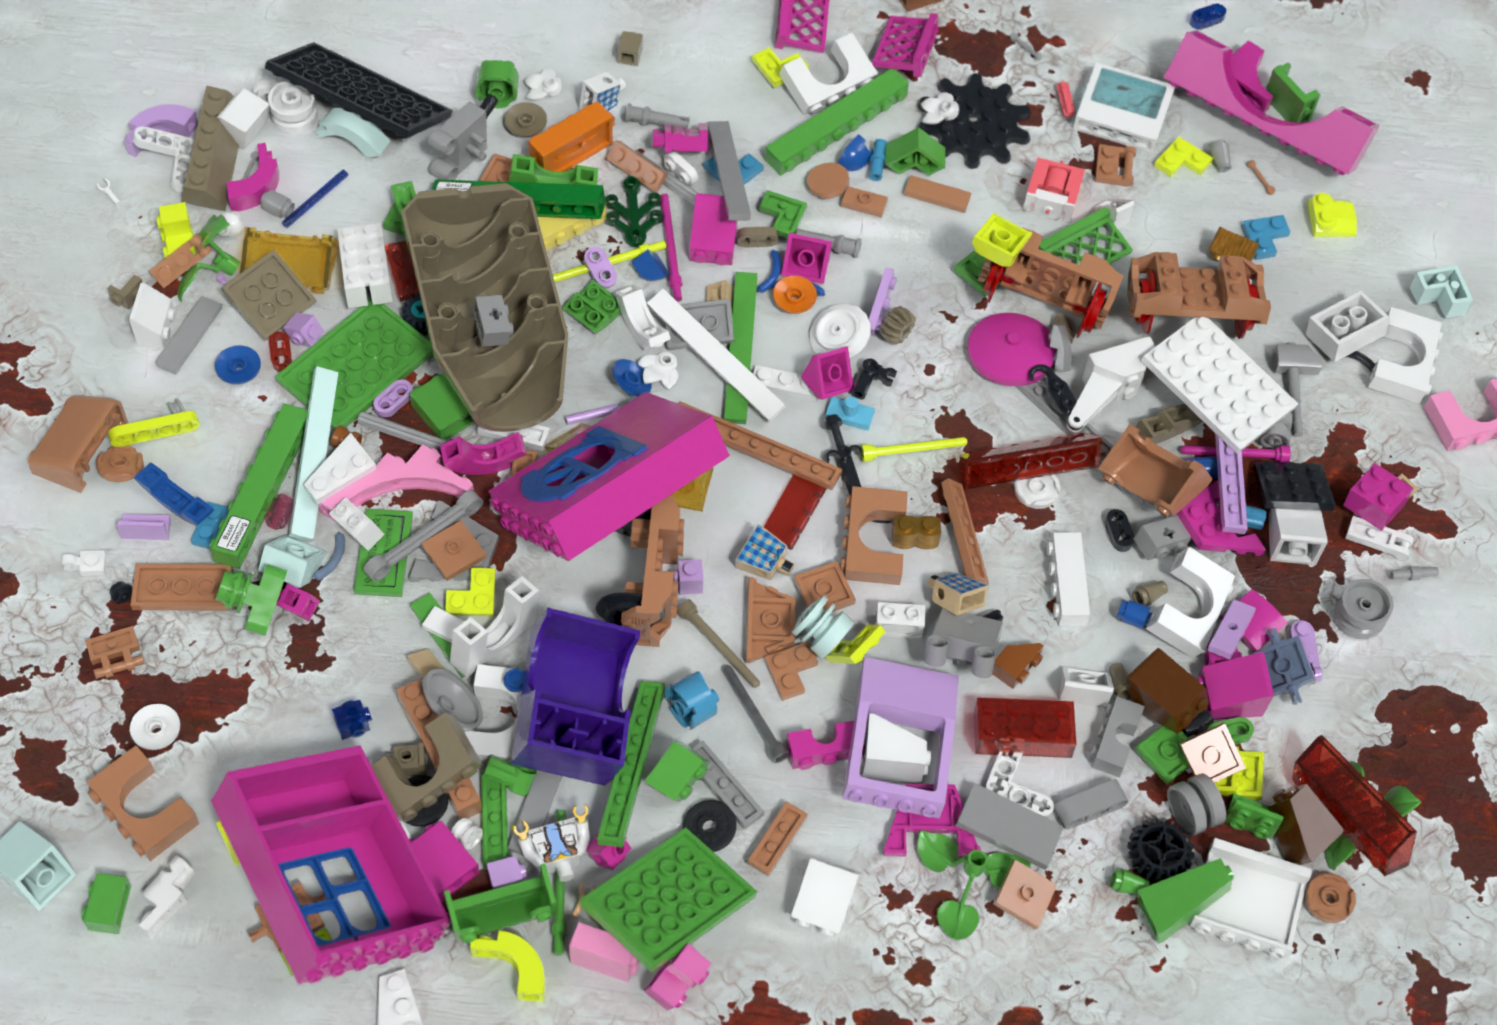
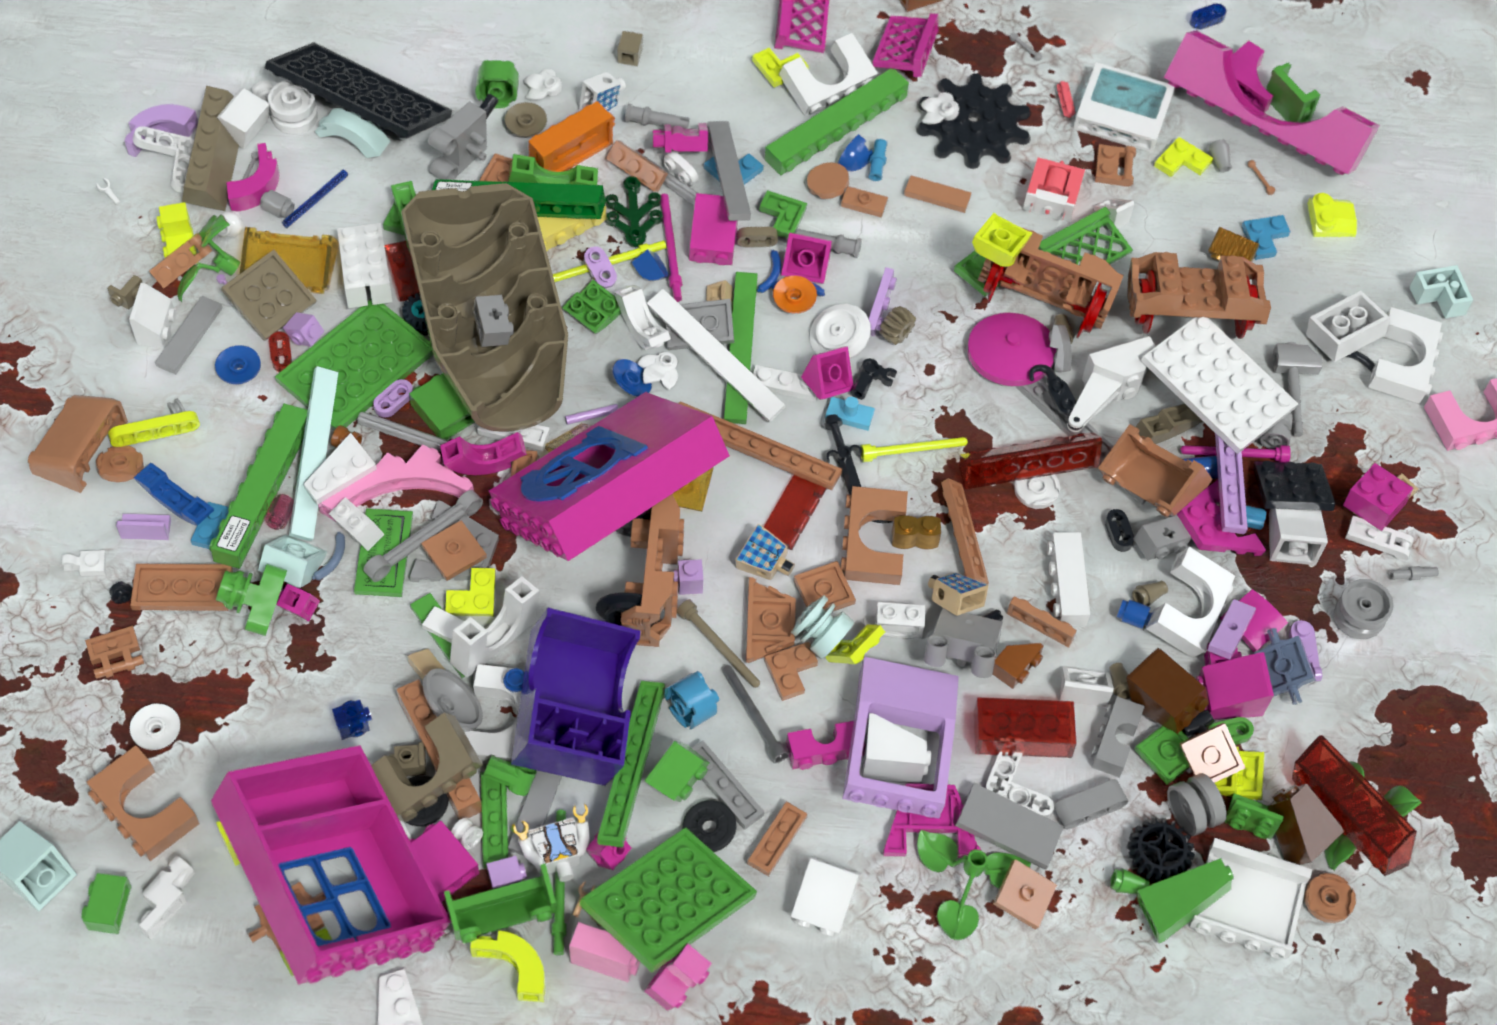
(917, 150): bright green brick -> none
(1041, 621): none -> nougat plate

